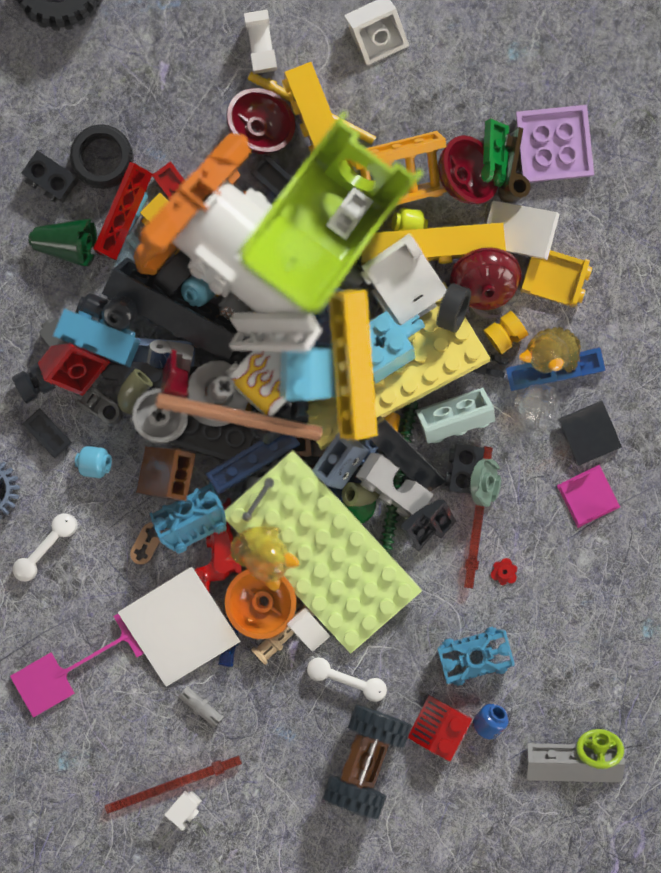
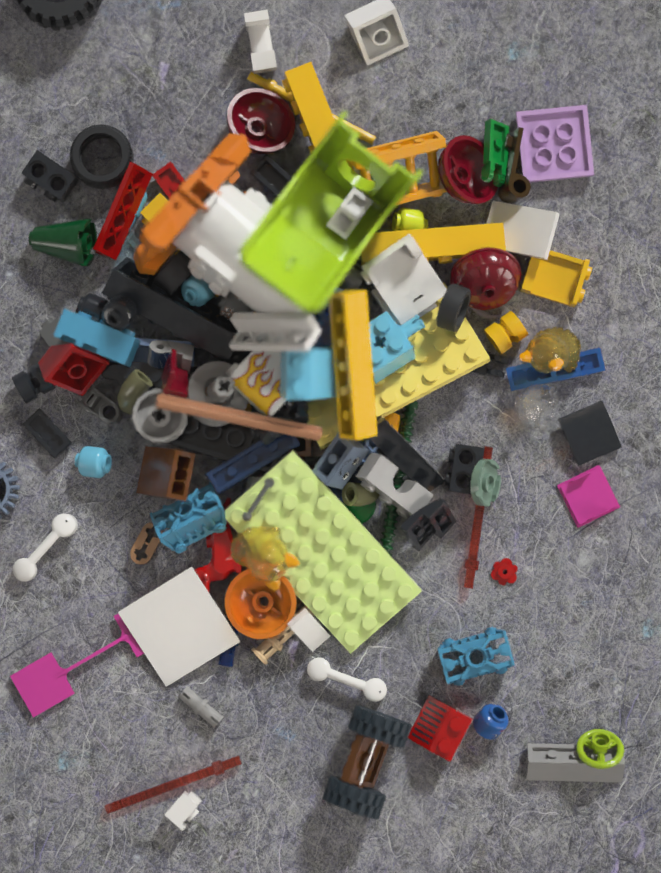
(456, 416): light aqua slope -> none

